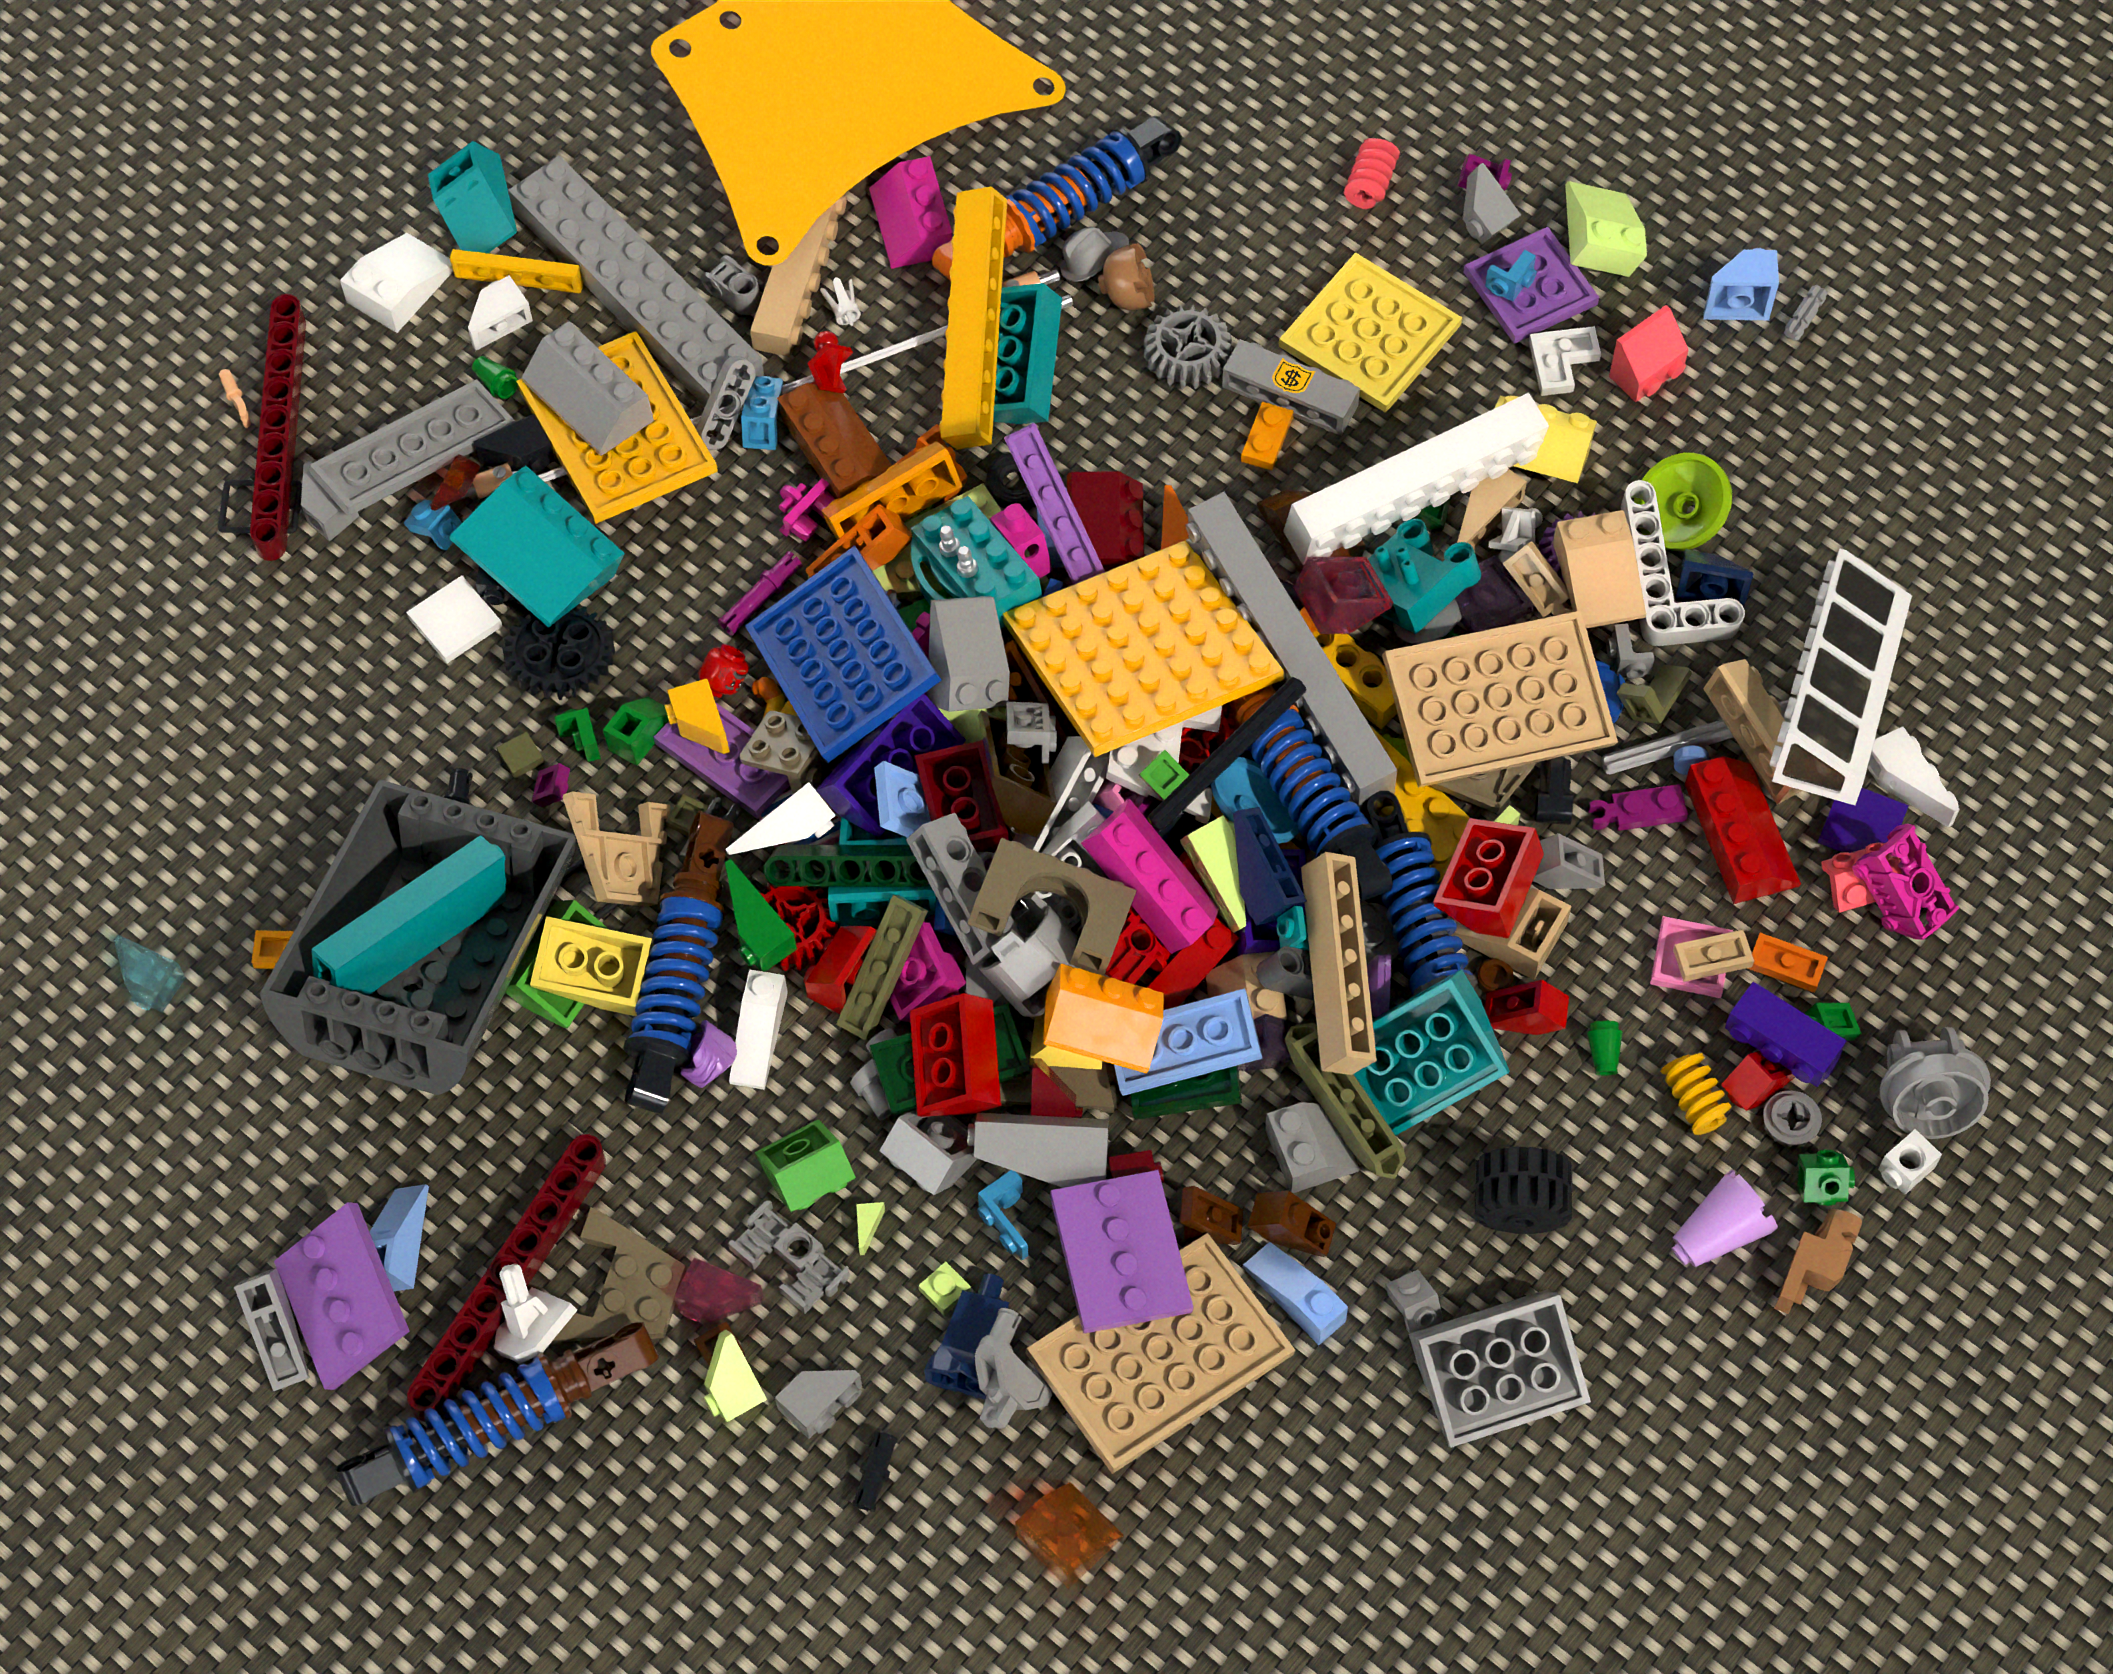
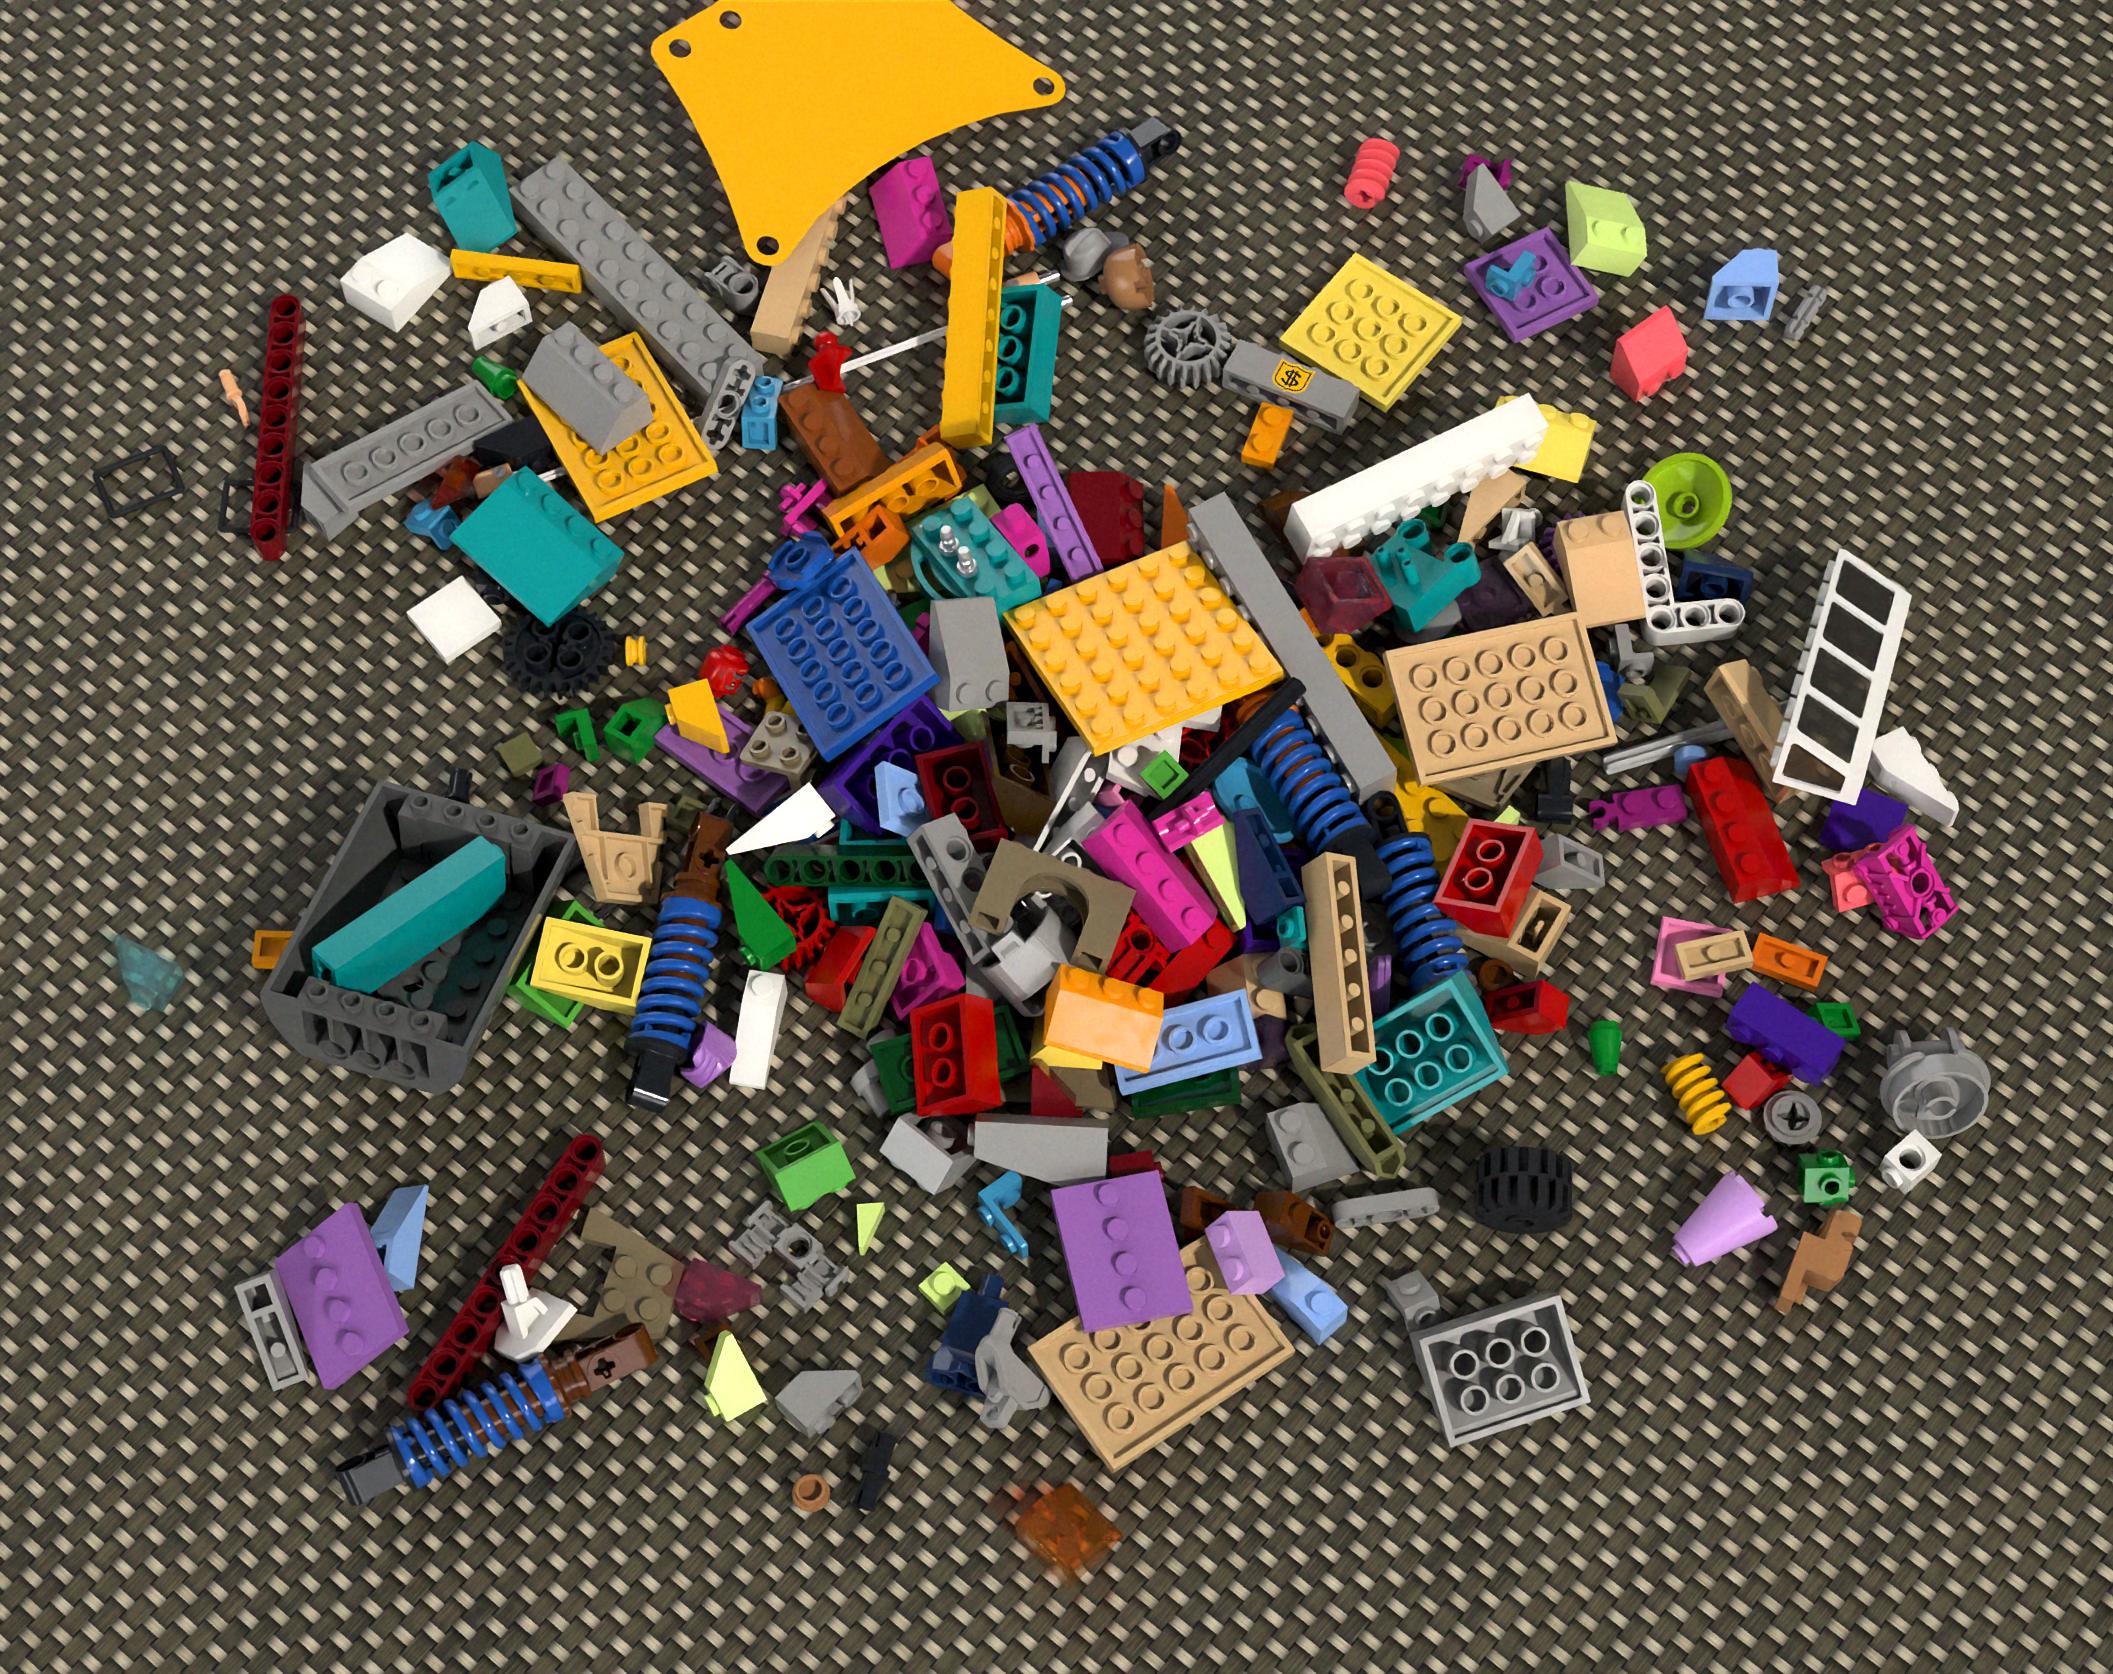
(161, 448): none -> black piece
(635, 651): none -> yellow bush
(799, 562): none -> blue plate
(811, 1493): none -> medium nougat plate
(1187, 822): none -> dark pink hips
(1244, 1252): none -> lavender brick
(1385, 1208): none -> light grey beam
(1555, 352): white plate -> none

